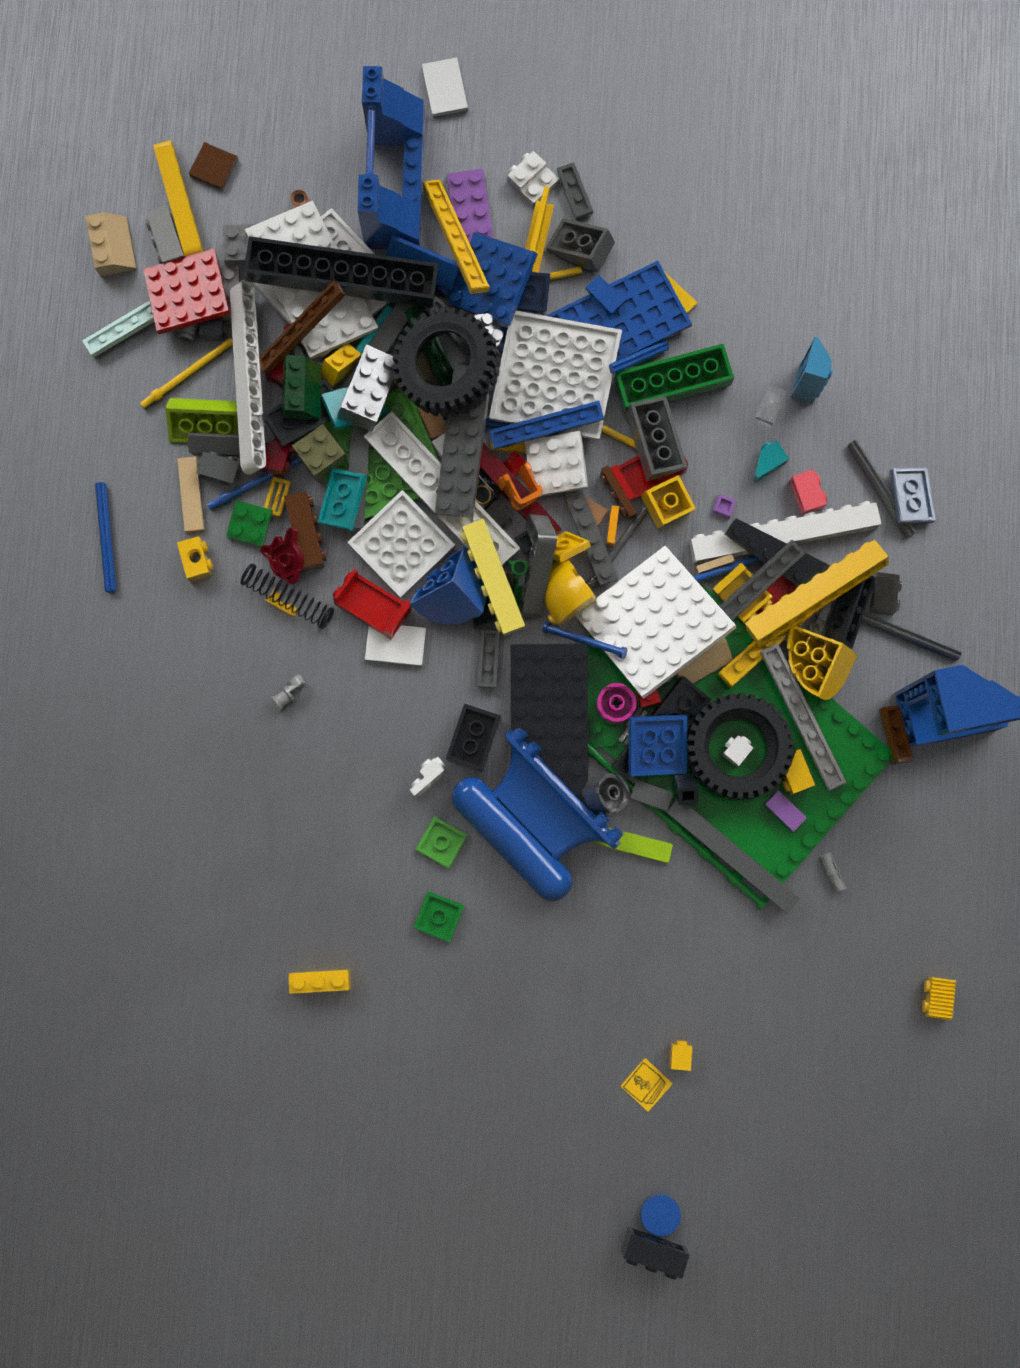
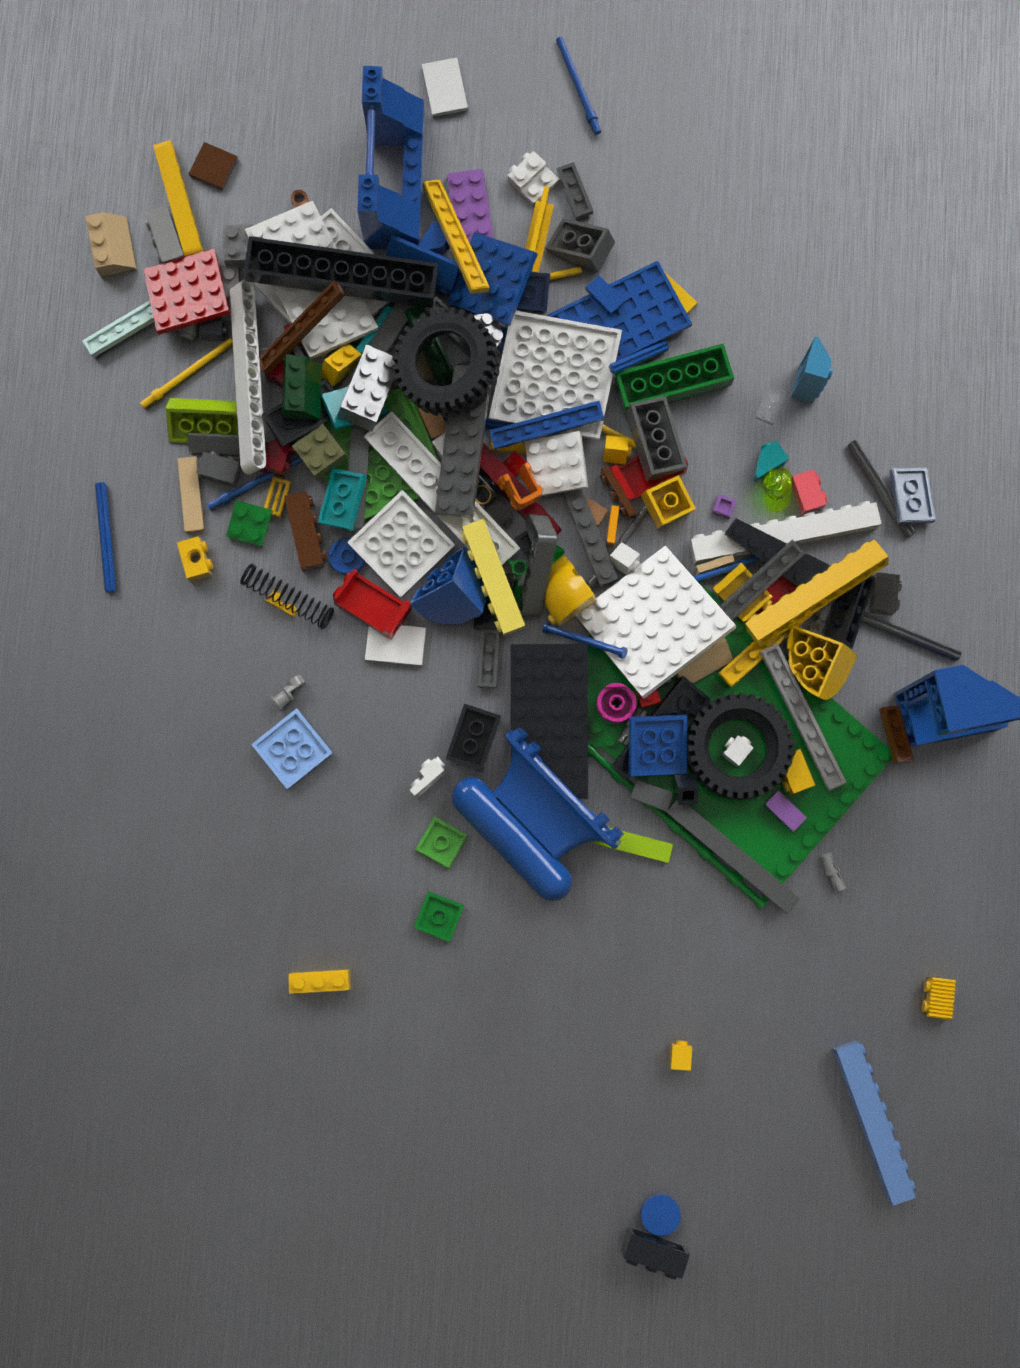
(285, 556): dark red tile -> none
(292, 749): none -> light blue plate
(344, 557): none -> blue tile
(434, 239): none -> blue slope
(569, 546): yellow tile -> none
(591, 115): none -> blue bar
(606, 793): flat silver brick -> none
(616, 449): none -> yellow brick
(625, 559): none -> white brick
(646, 1084): yellow sticker -> none
(777, 489): none -> clear neon green piece
(874, 1124): none -> medium blue brick

